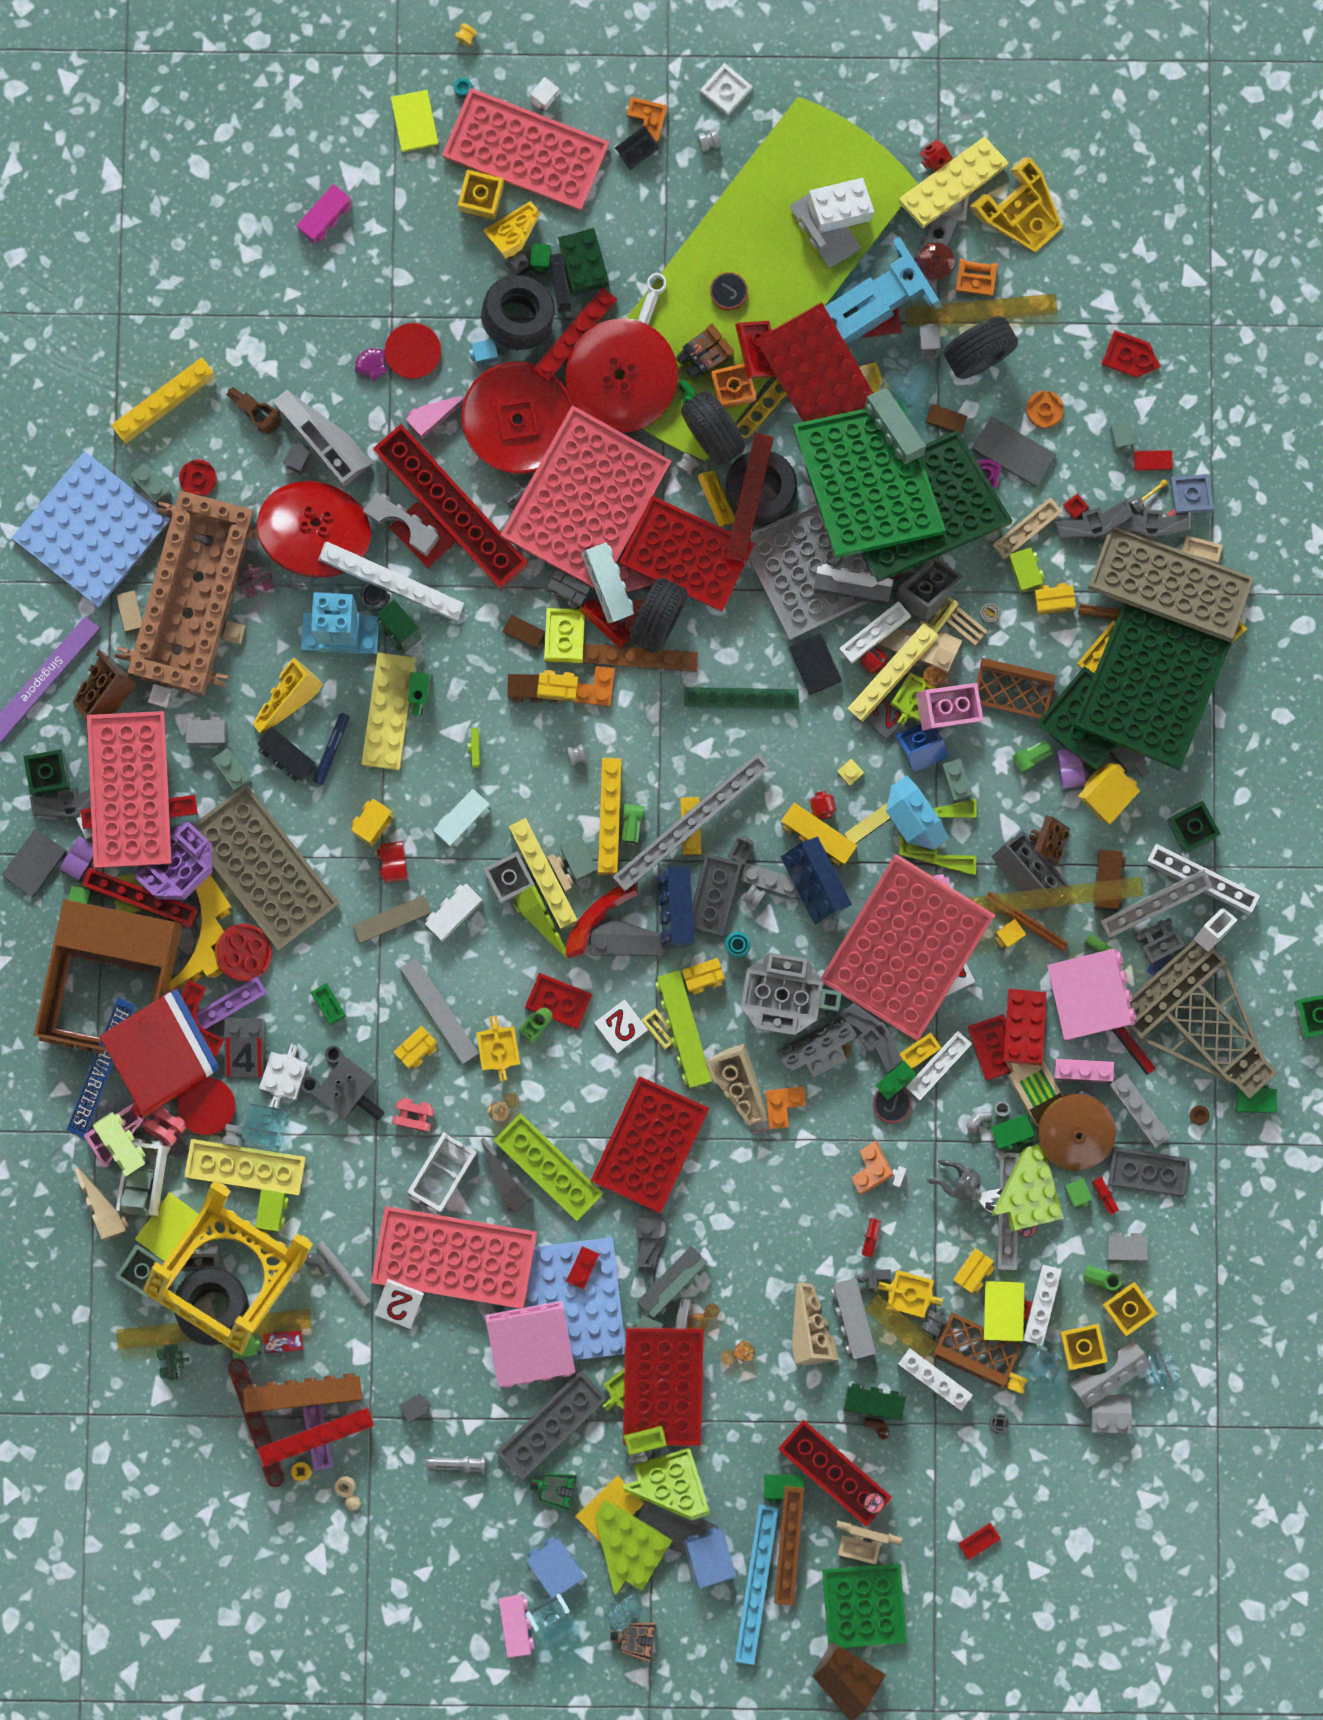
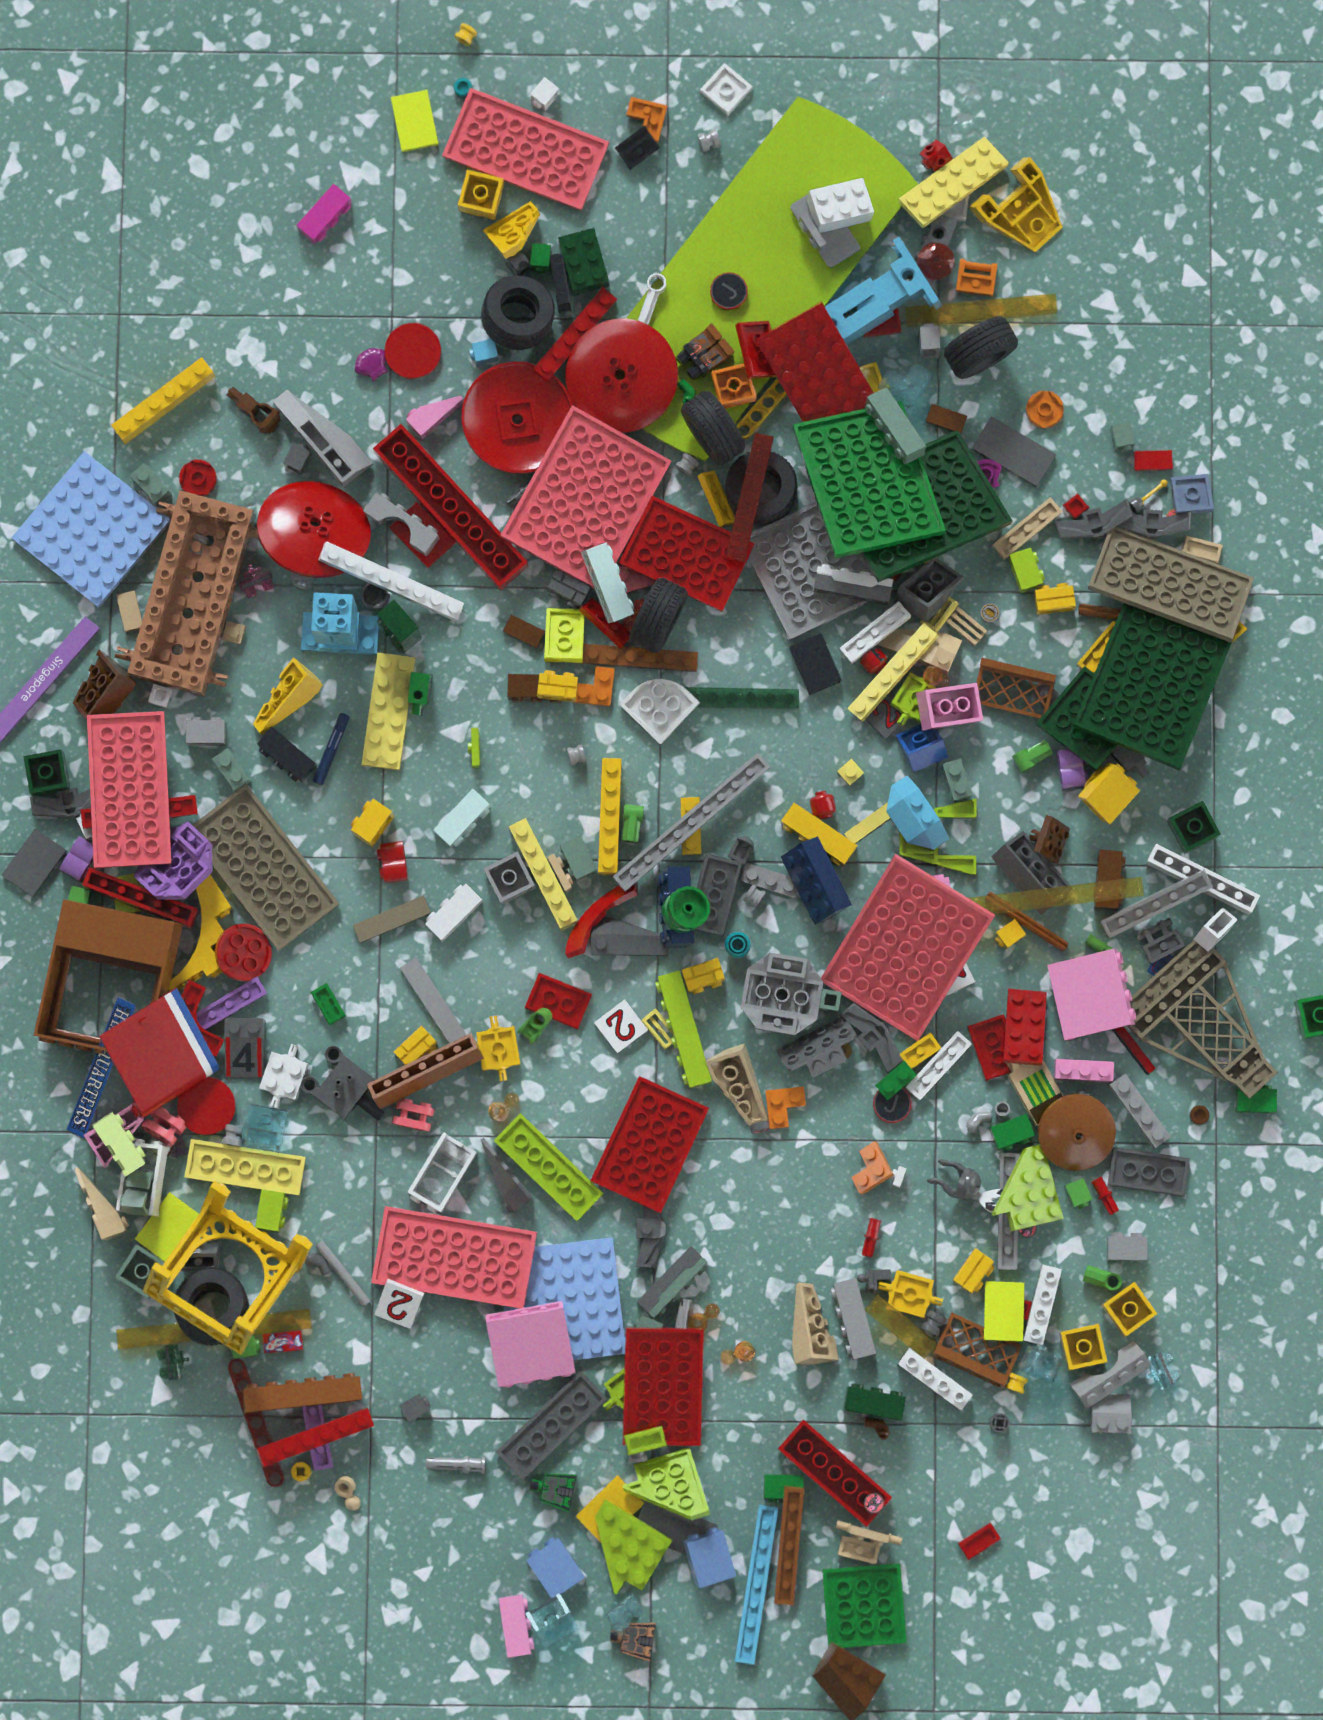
(425, 1071): none -> dark orange brick
(535, 912): lime wedge -> none
(582, 1267): red plate -> none
(659, 706): none -> white plate
(685, 909): none -> green wheel
(1130, 355): red tile -> none

